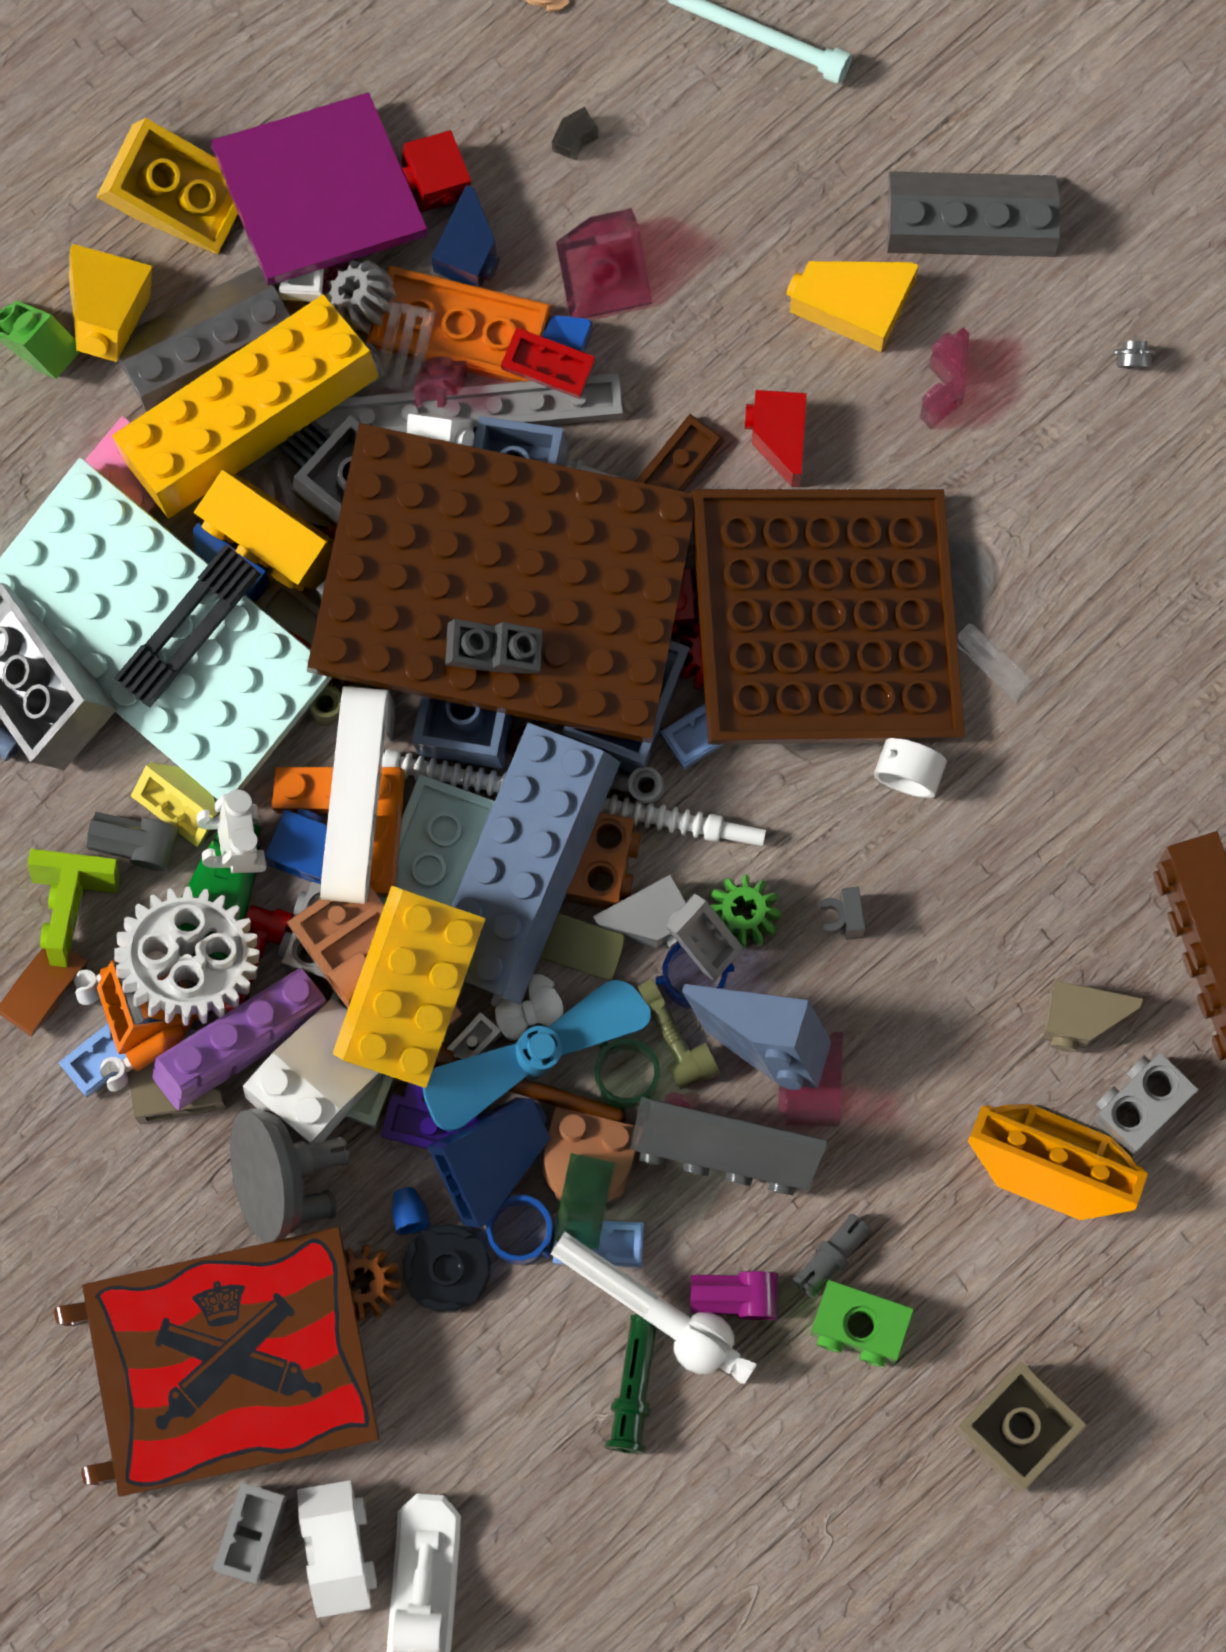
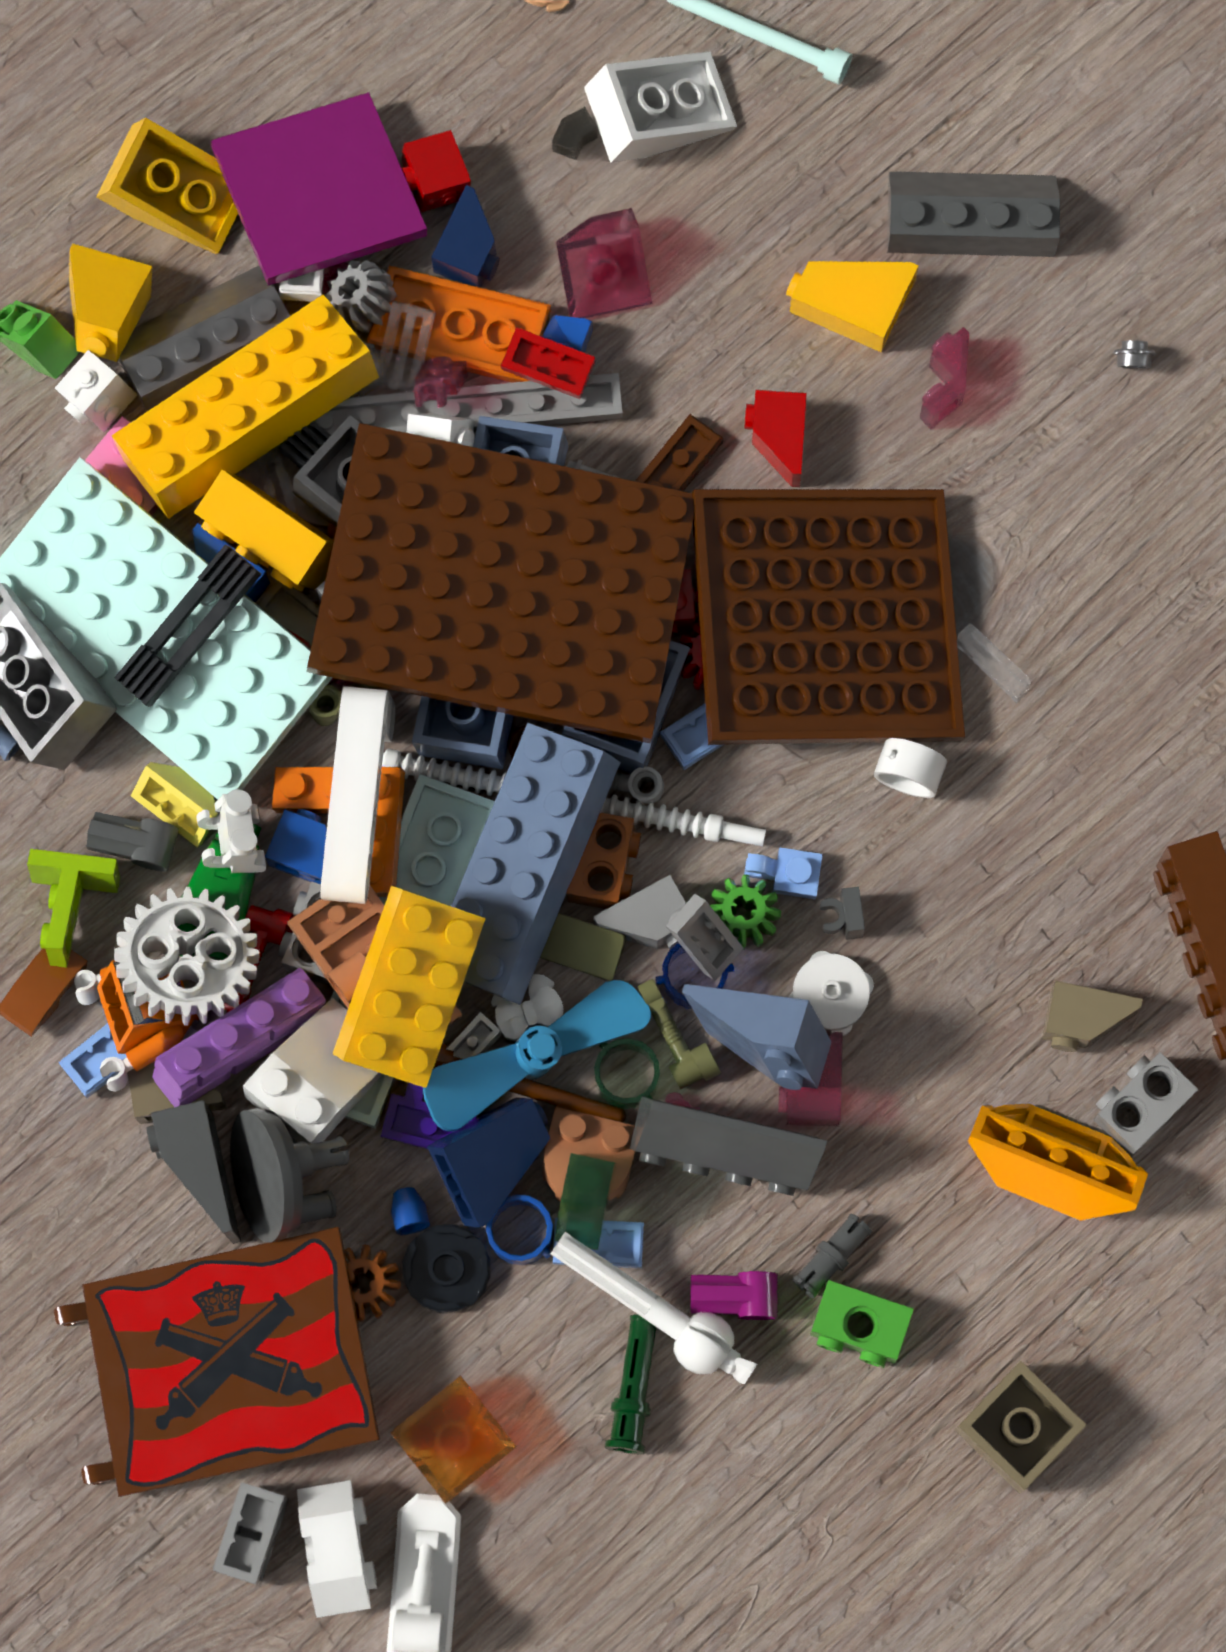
(94, 392): none -> white head
(191, 1148): none -> dark grey slope
(453, 1439): none -> clear orange slope
(493, 648): dark grey slope -> none
(658, 104): none -> white slope
(793, 872): none -> light blue plate
(835, 989): none -> white piece

